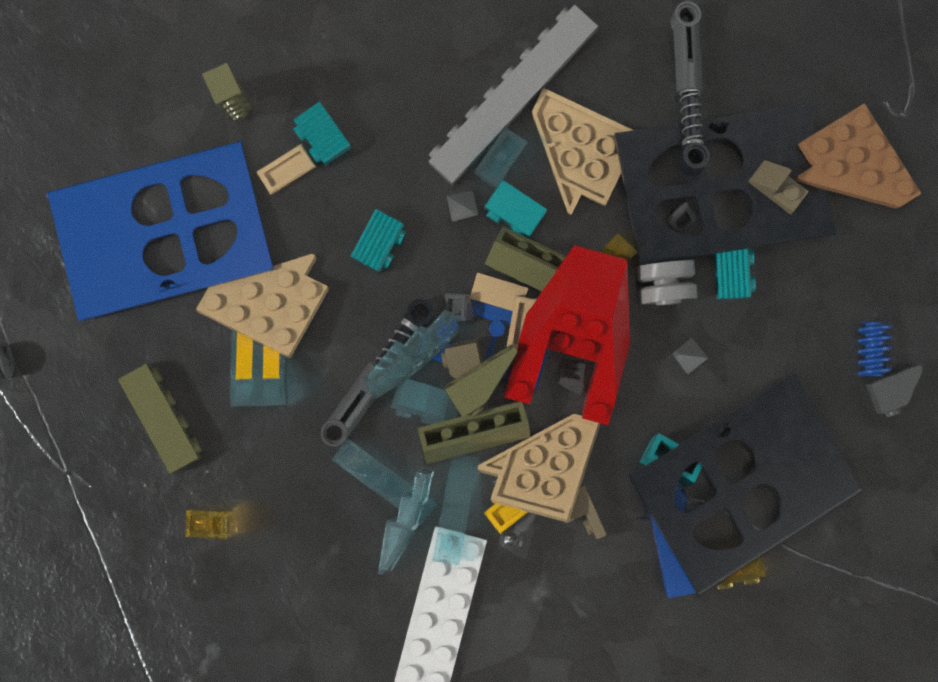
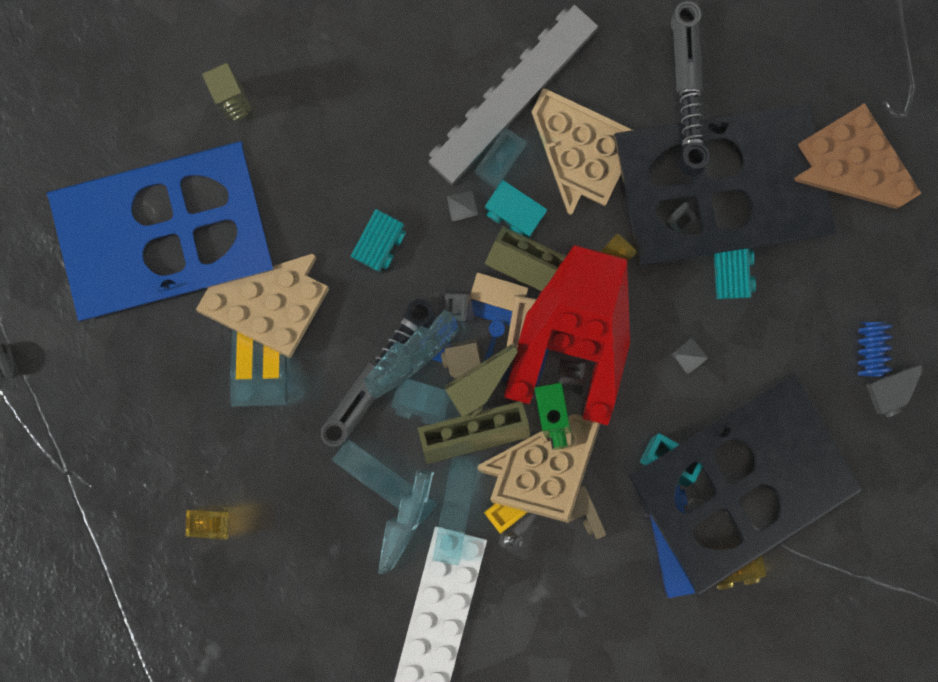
(160, 418): olive brick -> none
(286, 169): tan tile -> none
(321, 133): teal brick -> none
(551, 405): none -> green torso
(666, 282): light grey wheel -> none
(778, 186): dark tan slope -> none

